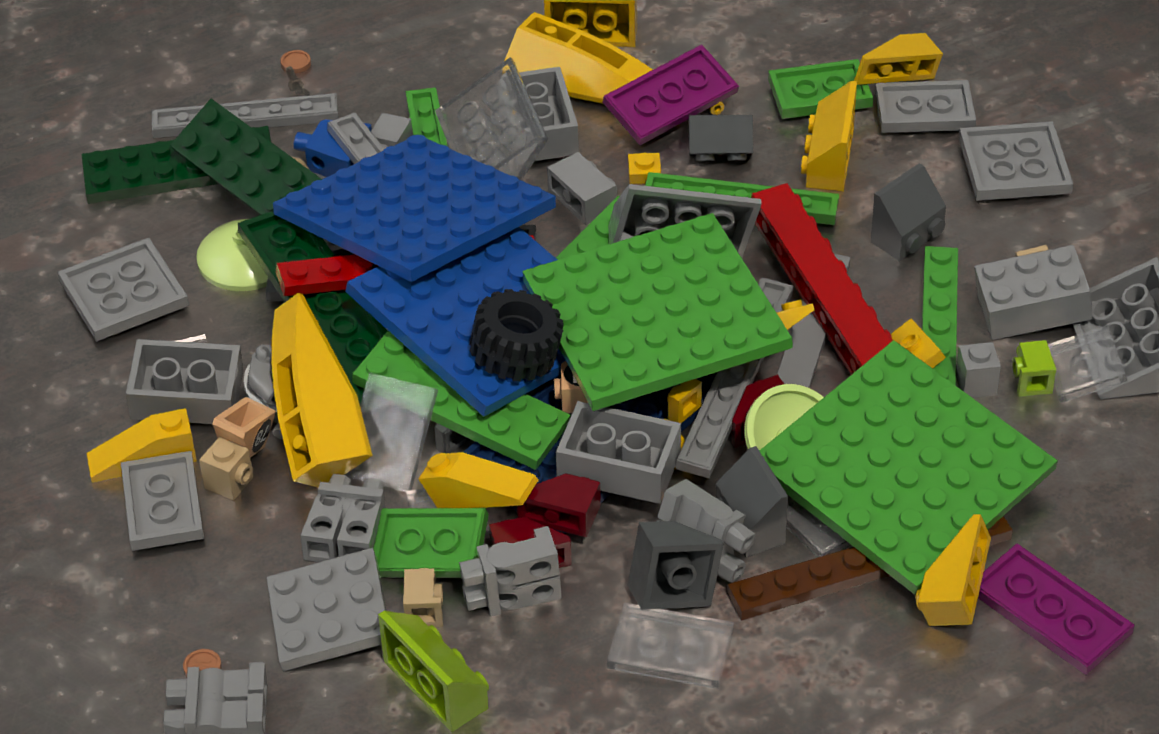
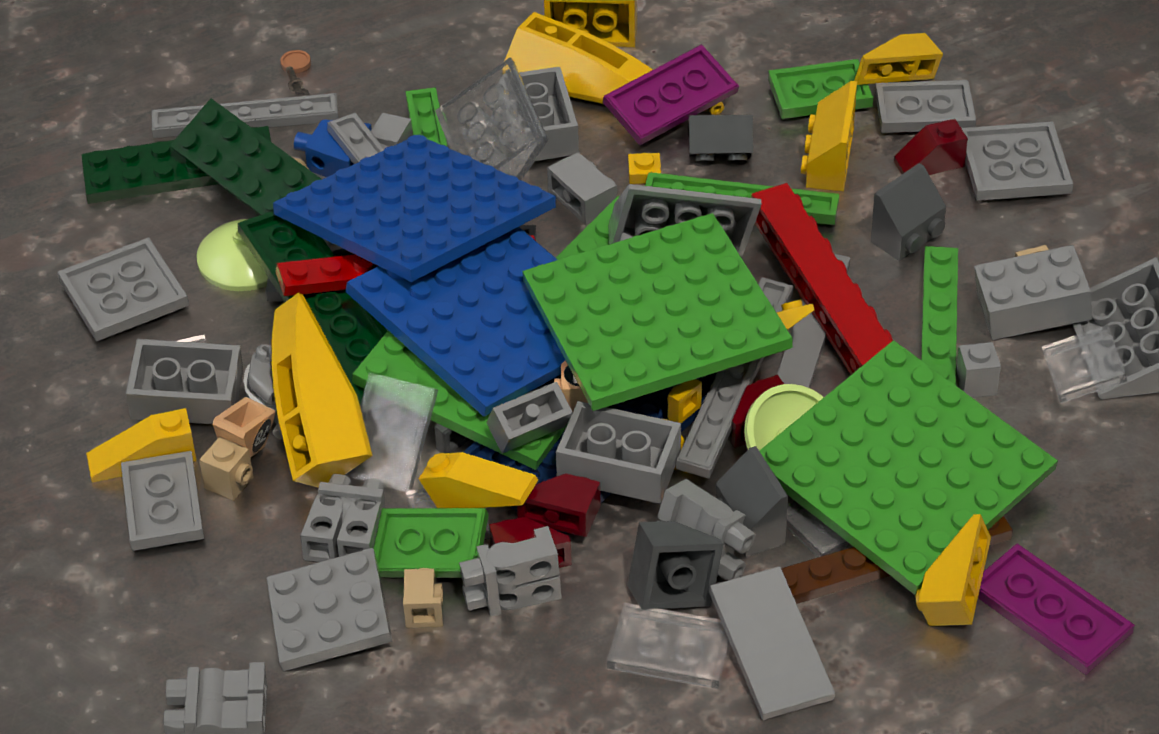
(203, 659): nougat piece -> none
(432, 669): lime slope -> none
(516, 335): black tyre -> none
(529, 417): none -> light grey brick
(771, 643): none -> light grey tile
(918, 343): yellow plate -> none
(936, 147): none -> dark red slope
(1034, 368): lime brick -> none

